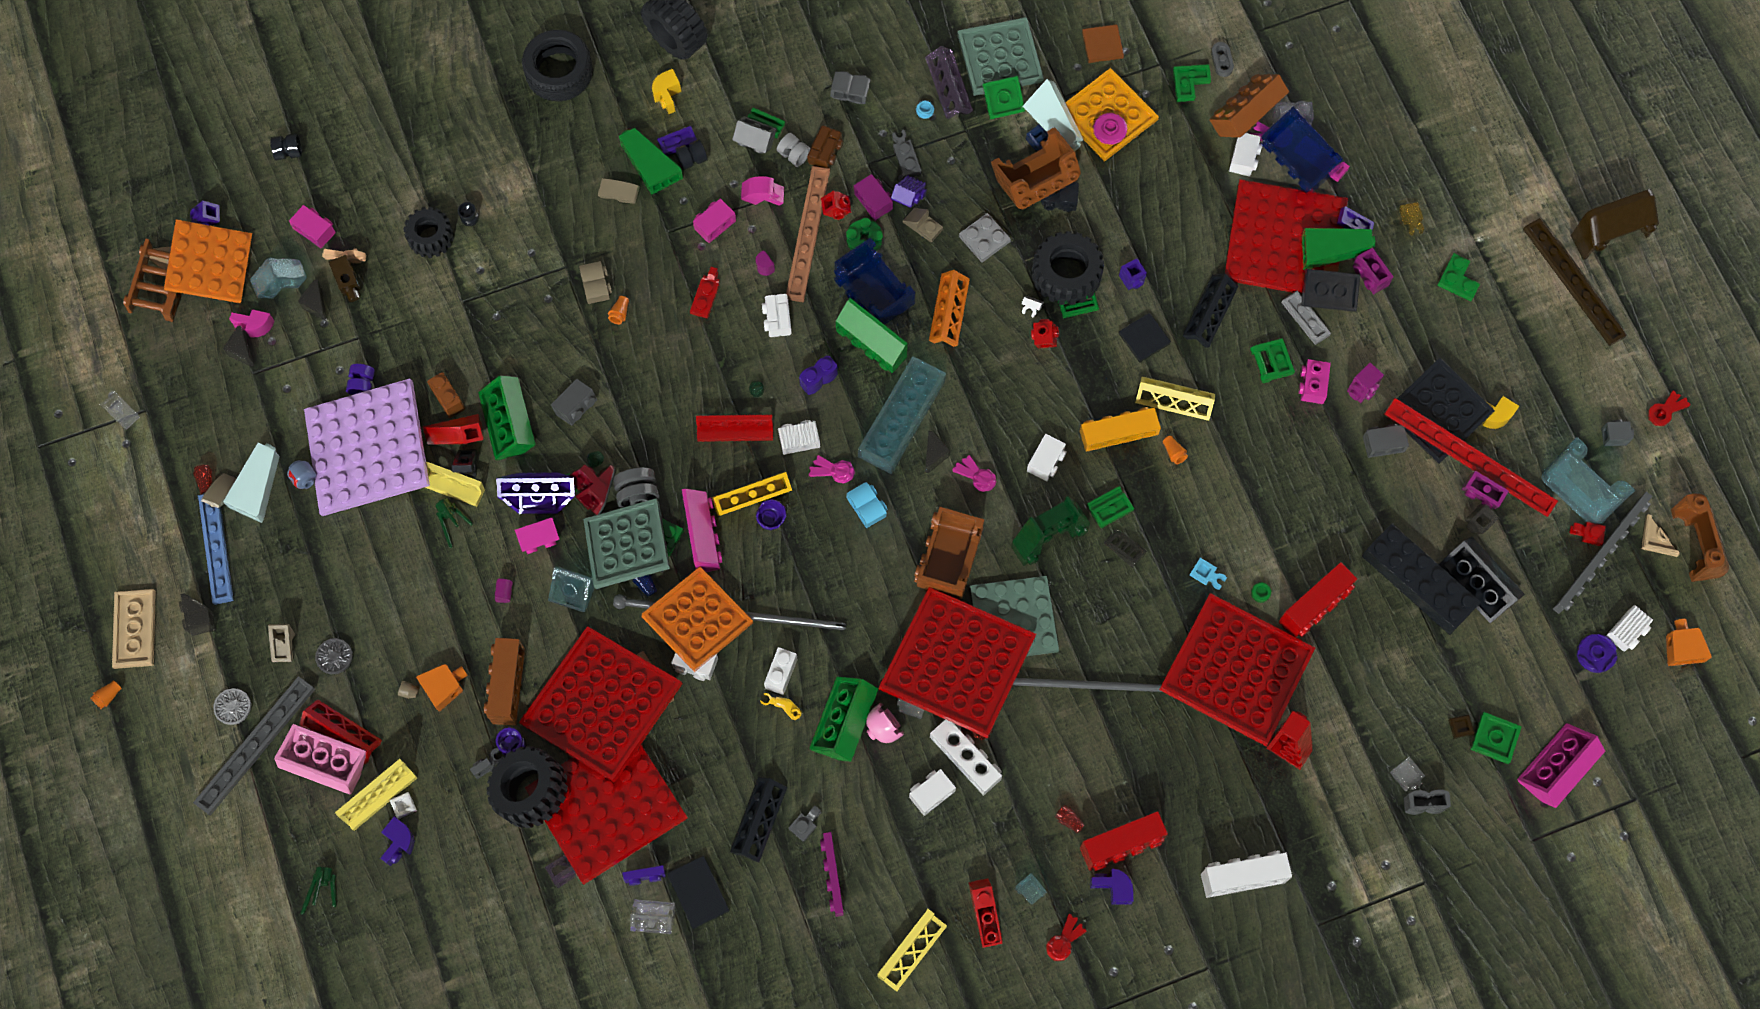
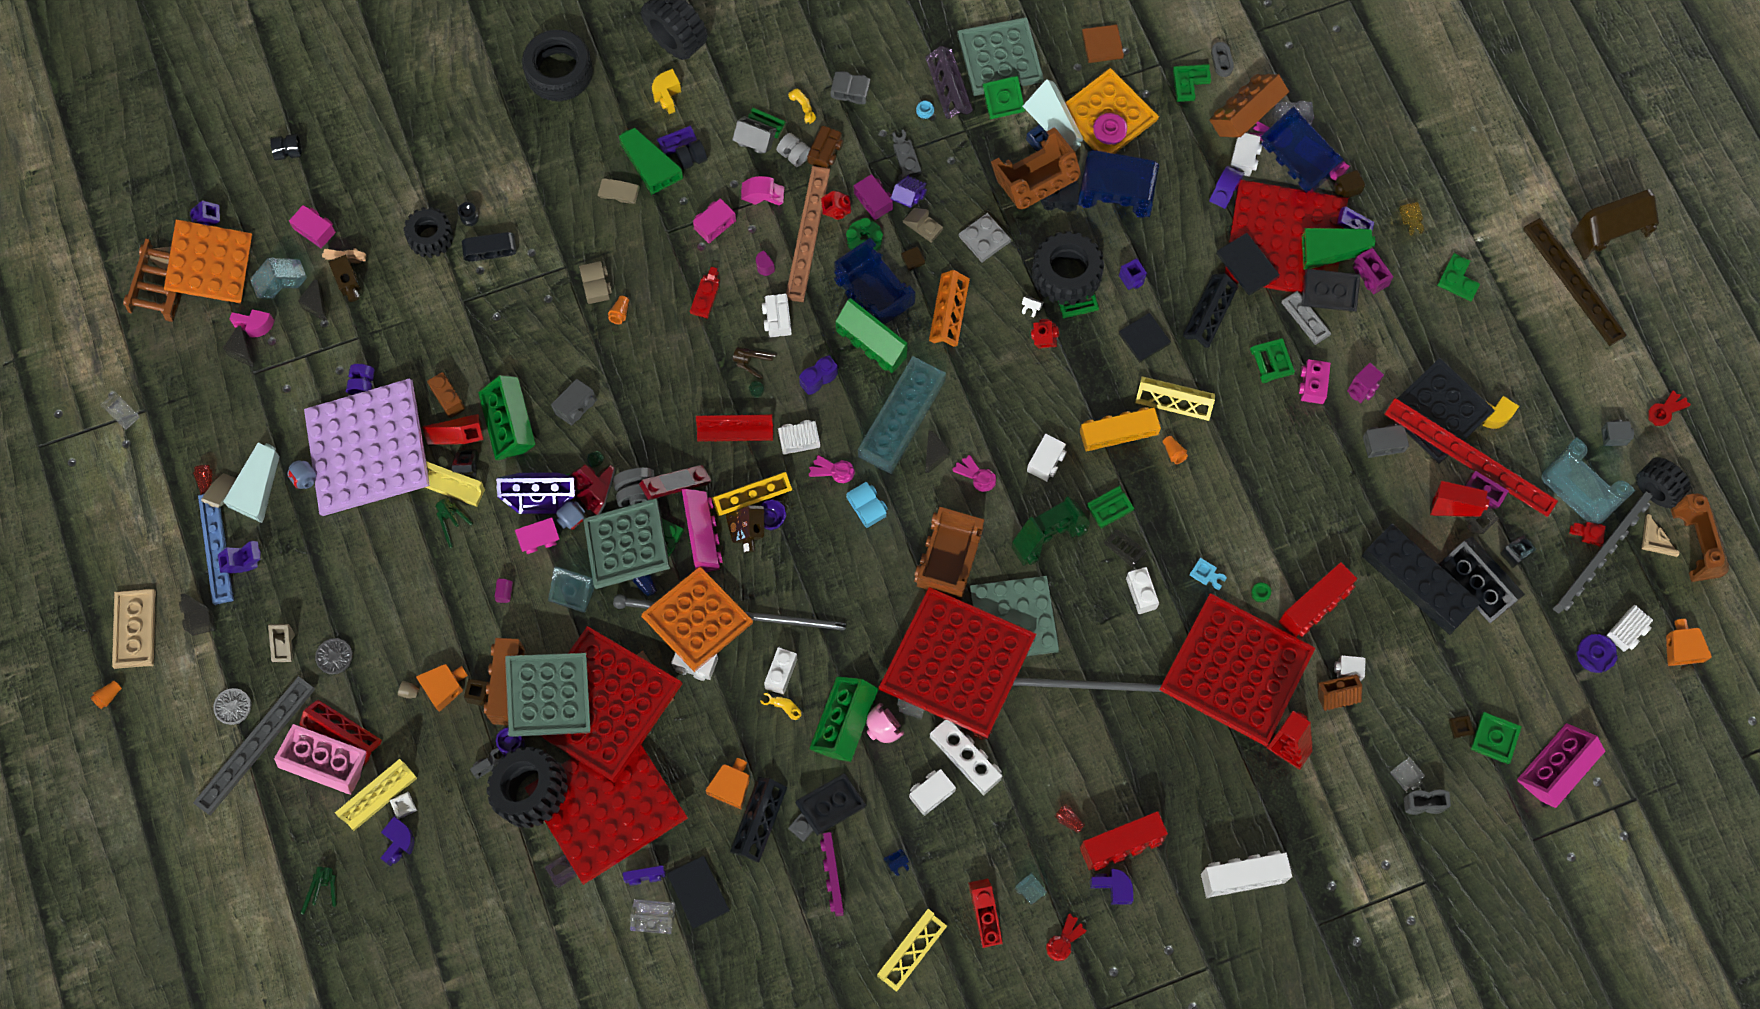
(239, 559): none -> dark purple brick
(476, 692): none -> dark brown brick
(488, 246): none -> black beam
(547, 694): none -> sand green plate
(570, 515): none -> sand blue head
(674, 482): none -> plate
(730, 784): none -> orange torso
(744, 356): none -> dark brown plant
(746, 526): none -> dark brown torso
(797, 95): none -> yellow arm
(830, 804): none -> black tile
(897, 860): none -> clear blue tile
(913, 258): none -> dark brown tile
(1119, 180): none -> clear blue windscreen
(1142, 590): none -> white brick
(1226, 186): none -> dark purple brick
(1247, 264): none -> black tile
(1340, 692): none -> dark orange brick
(1349, 184): none -> dark brown brick
(1350, 666): none -> white brick
(1459, 500): none -> red slope
(1517, 551): none -> black slope
(1664, 482): none -> black tyre

